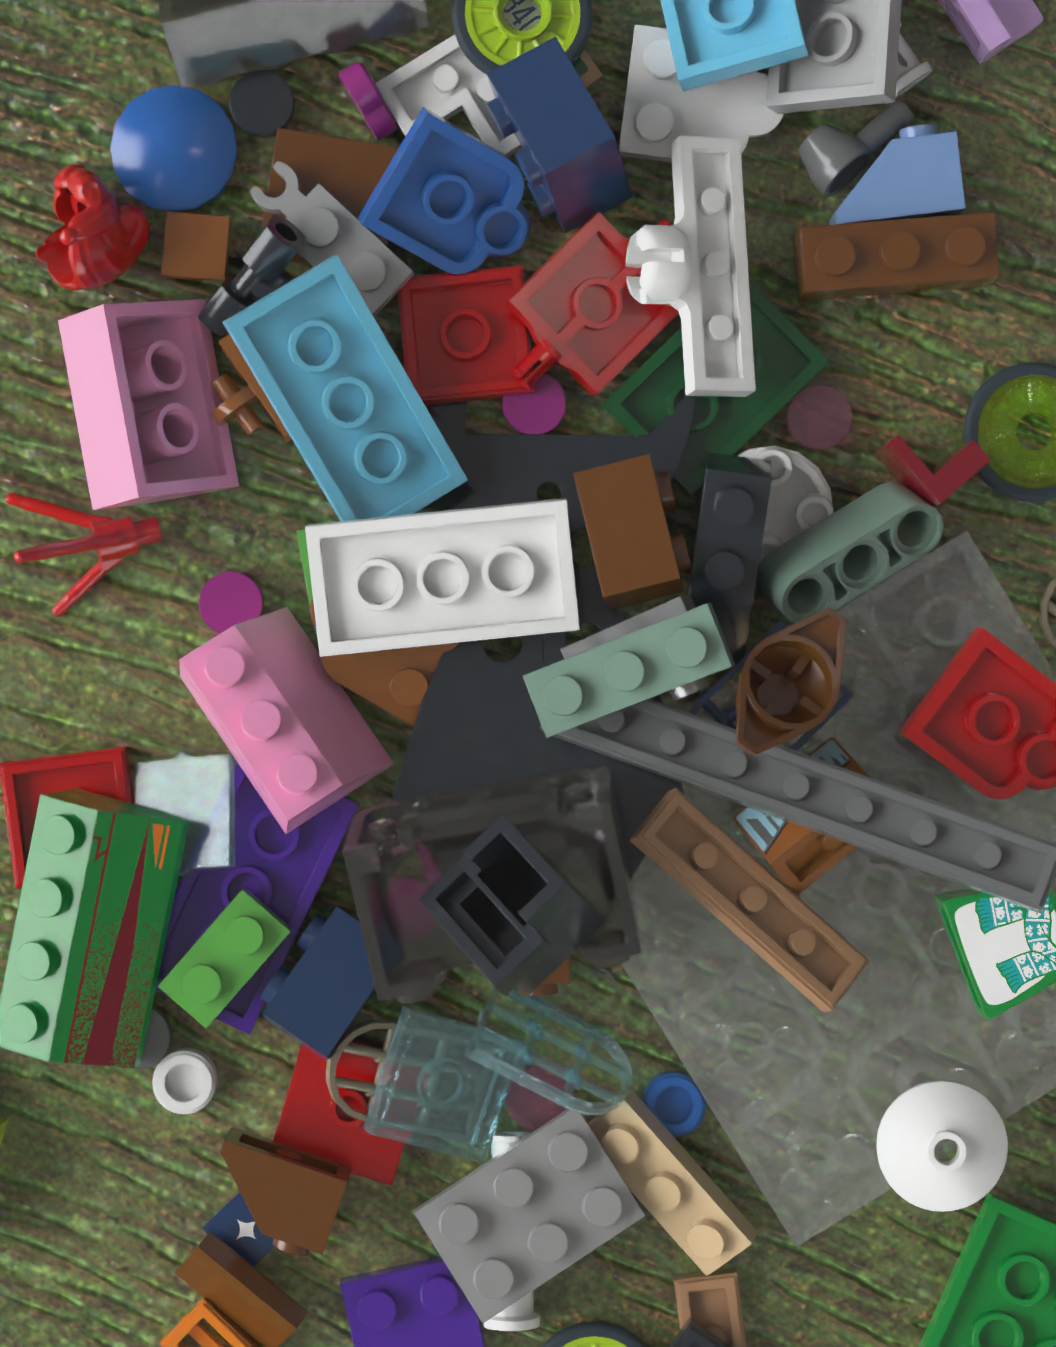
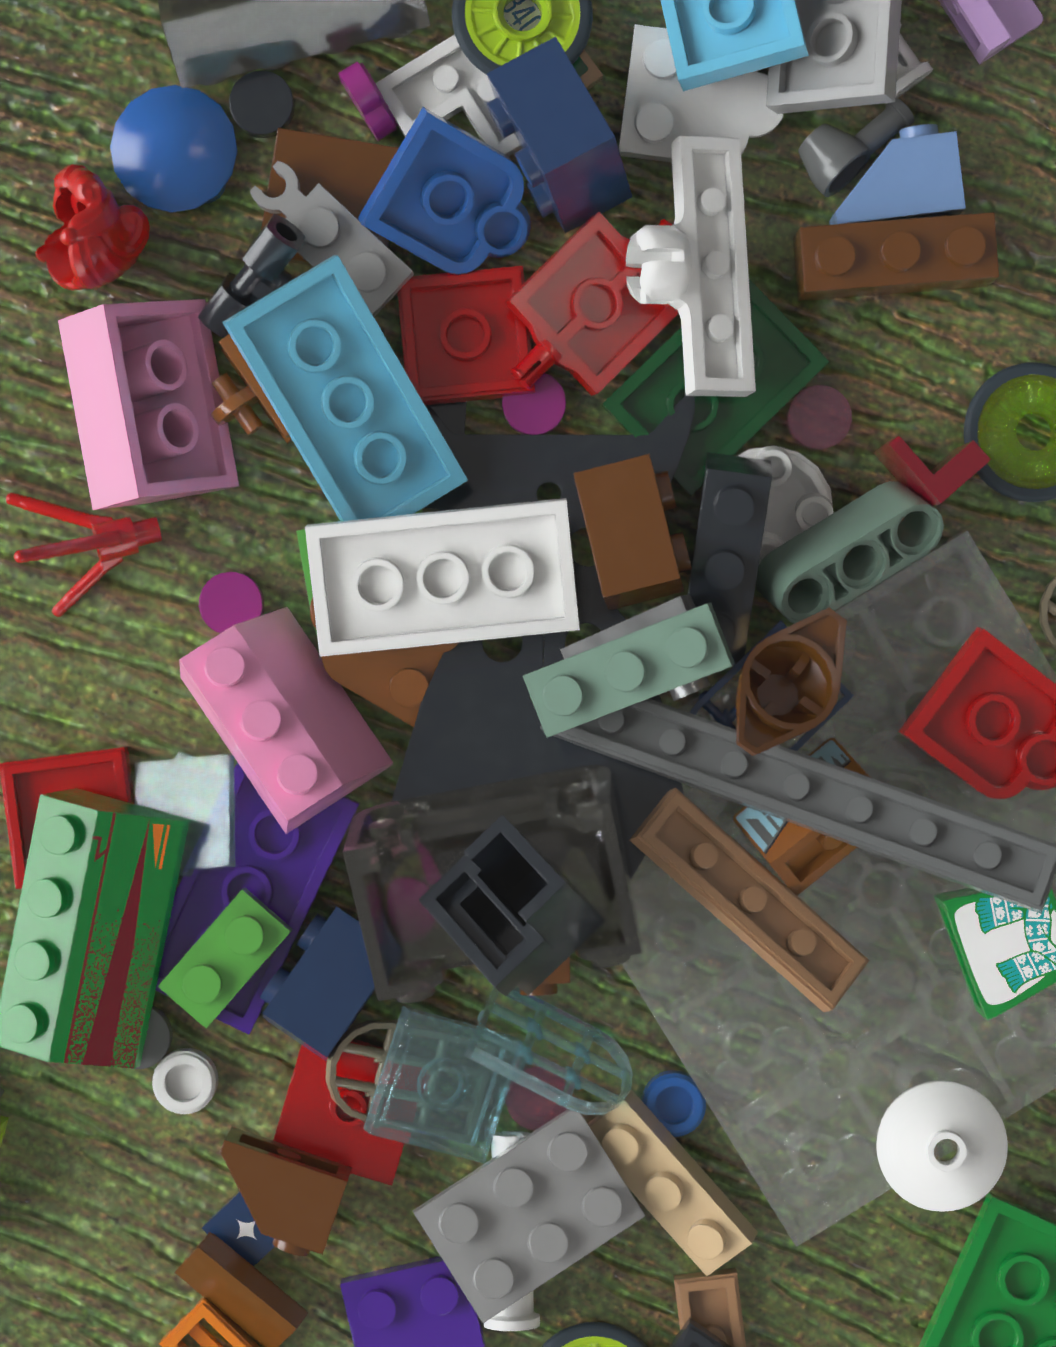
(196, 247): dark orange tile -> none

